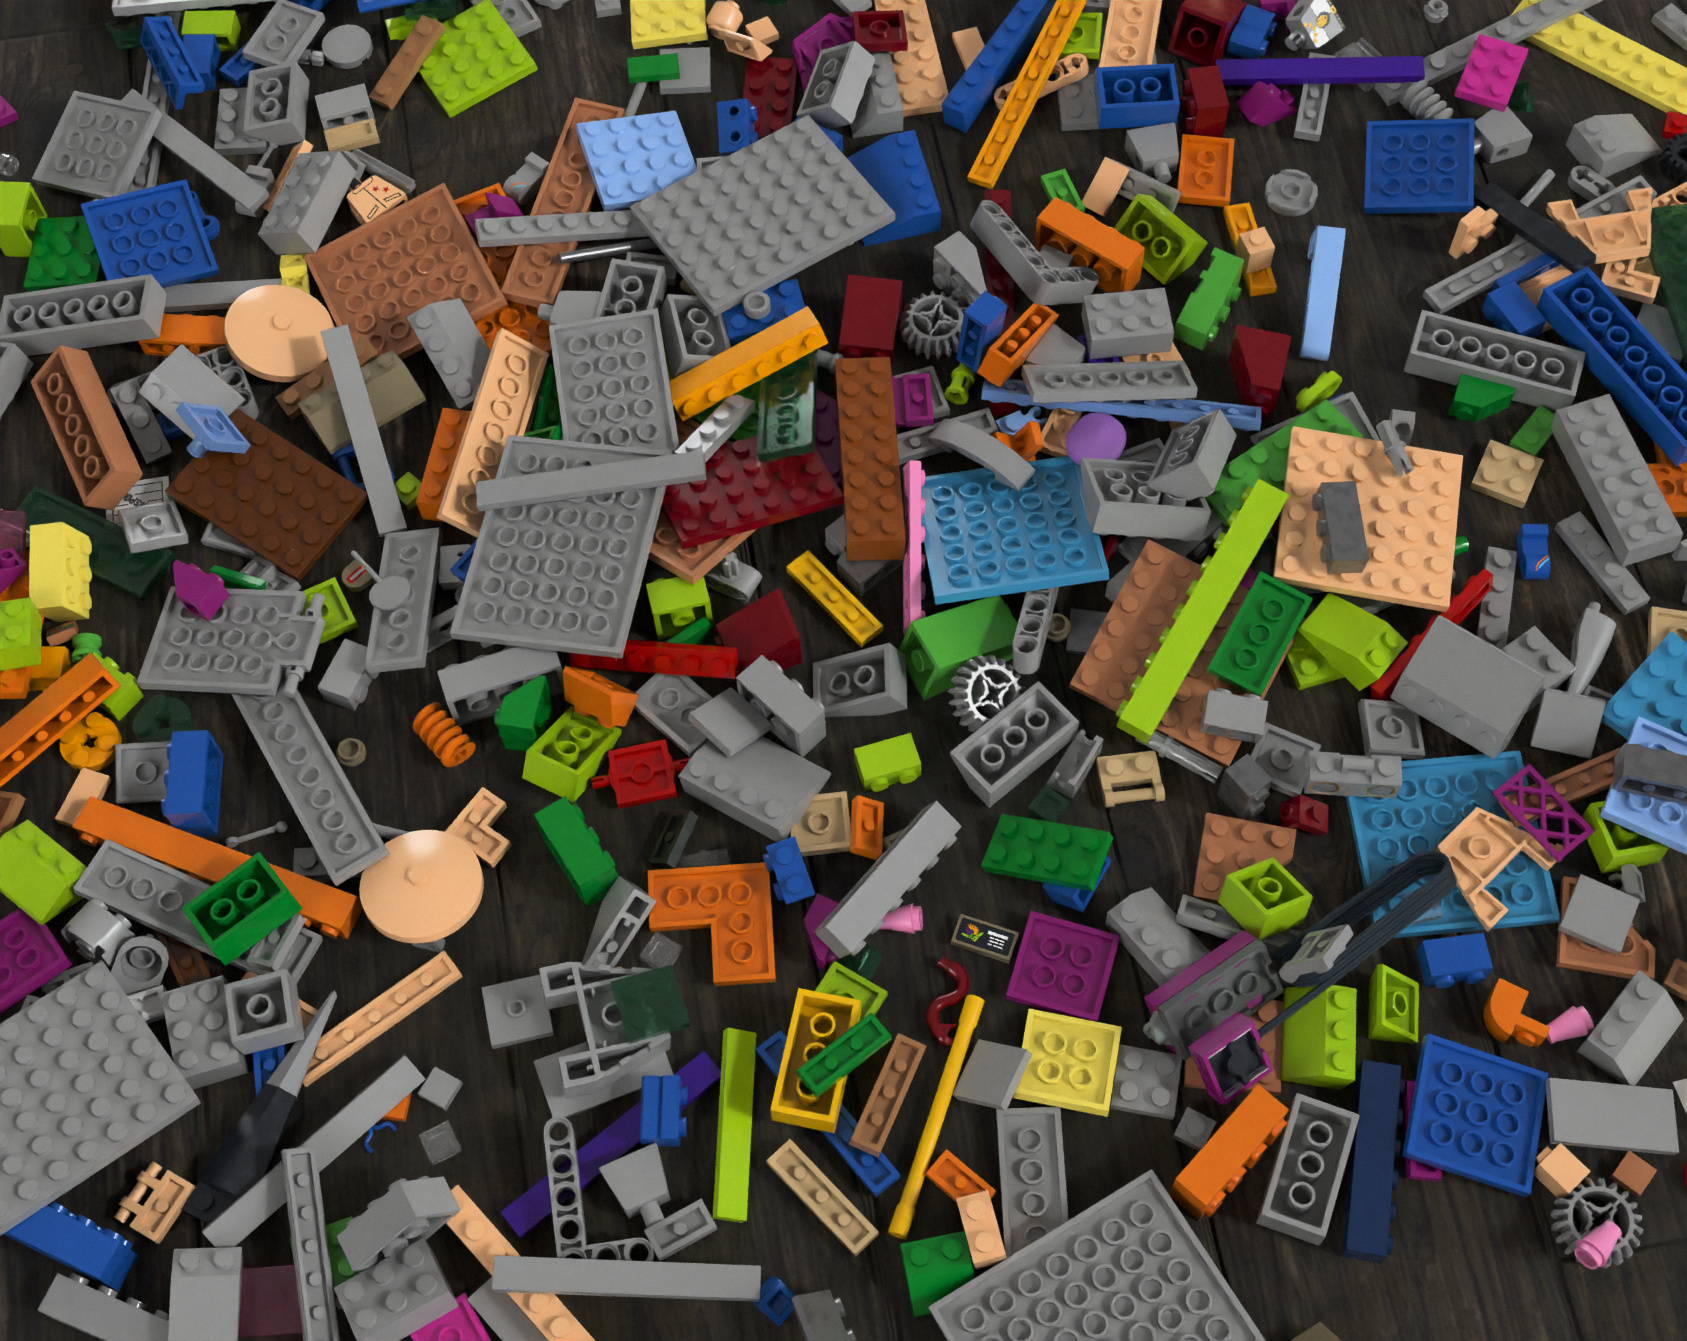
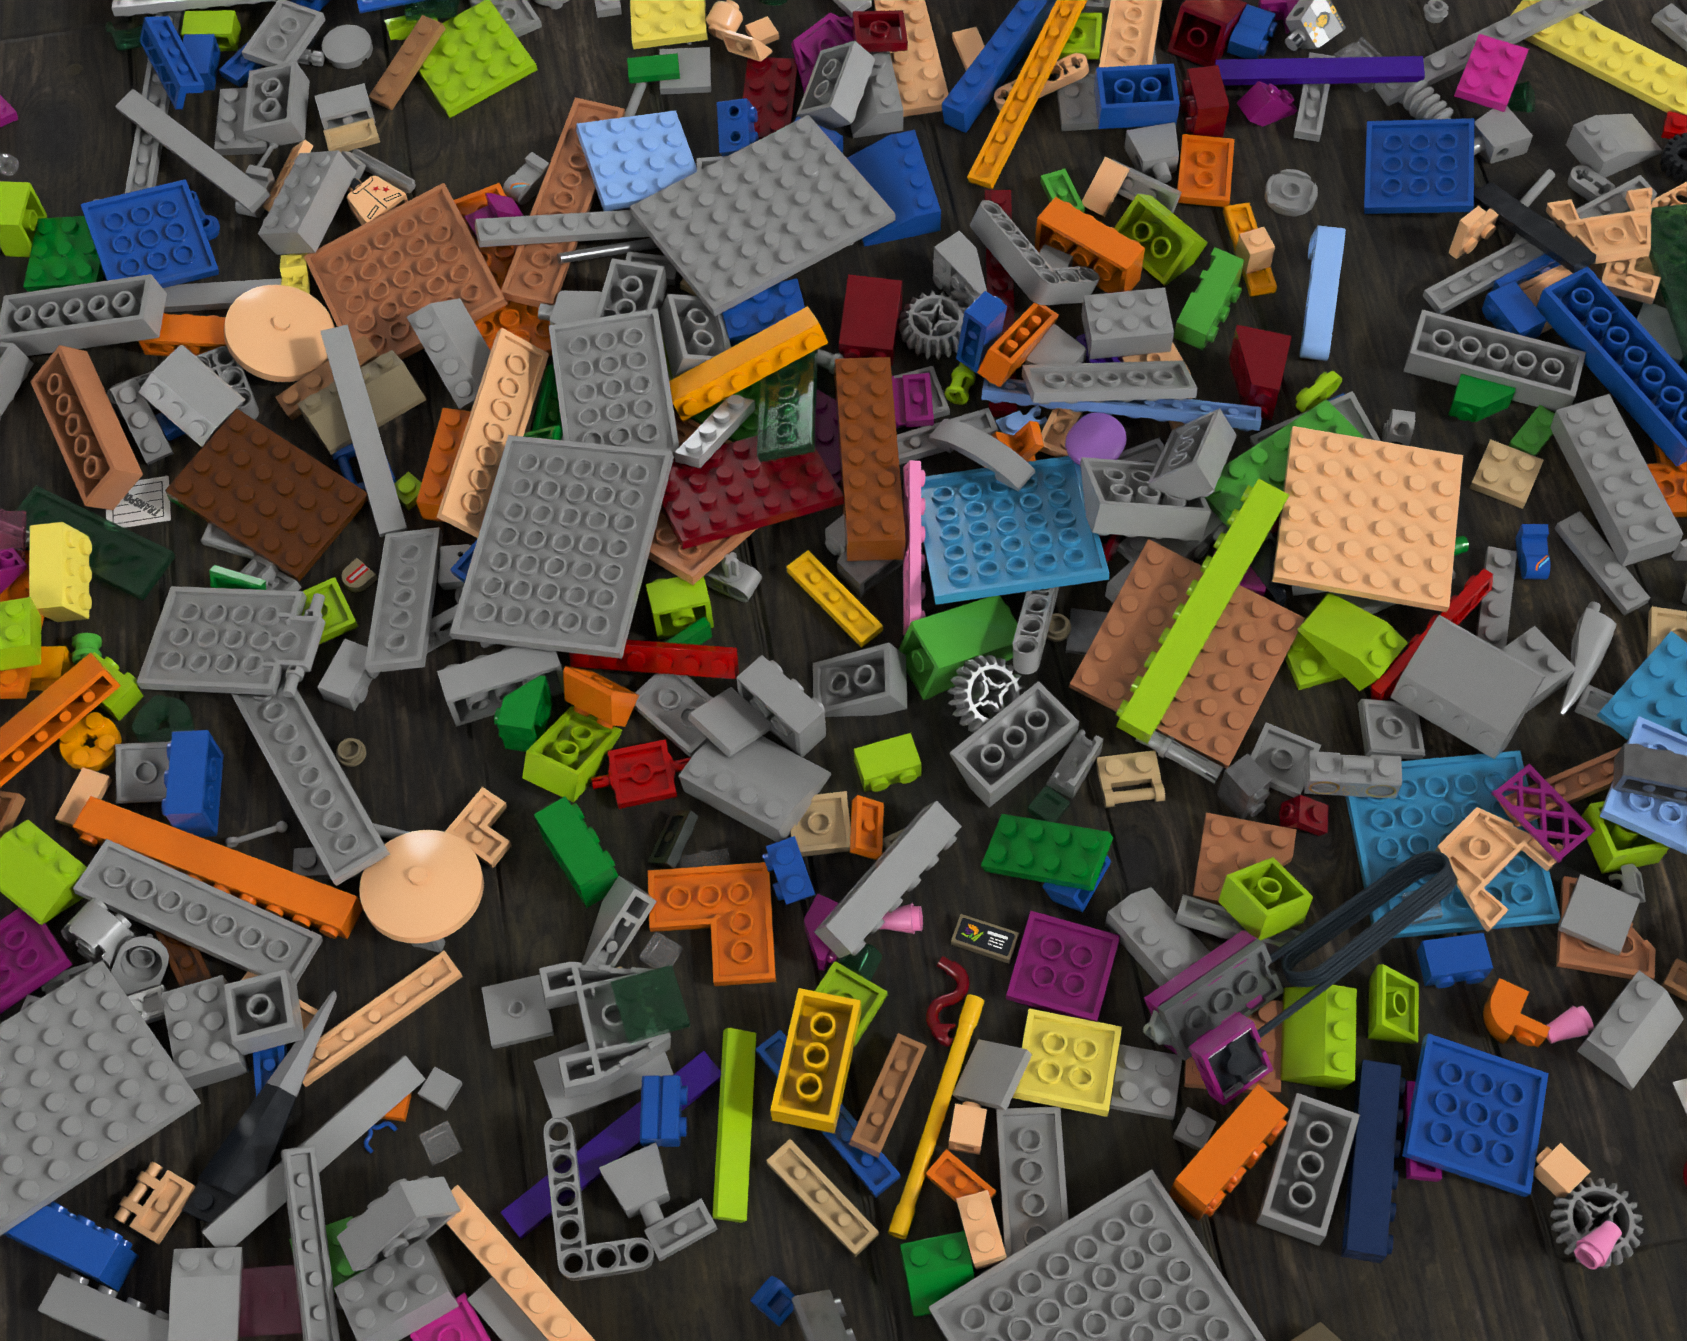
(62, 633): nougat tile -> none
(97, 146): light grey plate -> none
(152, 526): light grey plate -> none
(198, 591): magenta slope -> none
(212, 430): medium blue tile -> none
(241, 908): green brick -> none
(273, 948): light grey plate -> none
(387, 592): light grey piece -> none
(442, 736): orange piece -> none
(591, 480): light grey tile -> none
(626, 1278): light grey tile -> none
(757, 305): light grey tile -> none
(762, 630): dark red slope -> none
(843, 1055): green tile -> none
(967, 1128): none -> light nougat brick
(1234, 715): light grey brick -> none
(1259, 635): green plate -> none
(1317, 952): light grey plate -> none
(1340, 527): flat silver brick -> none
(1394, 447): light grey axle -> none
(1567, 722): light grey tile -> none
(1611, 1116): light grey tile -> none
(1633, 1174): nougat tile -> none

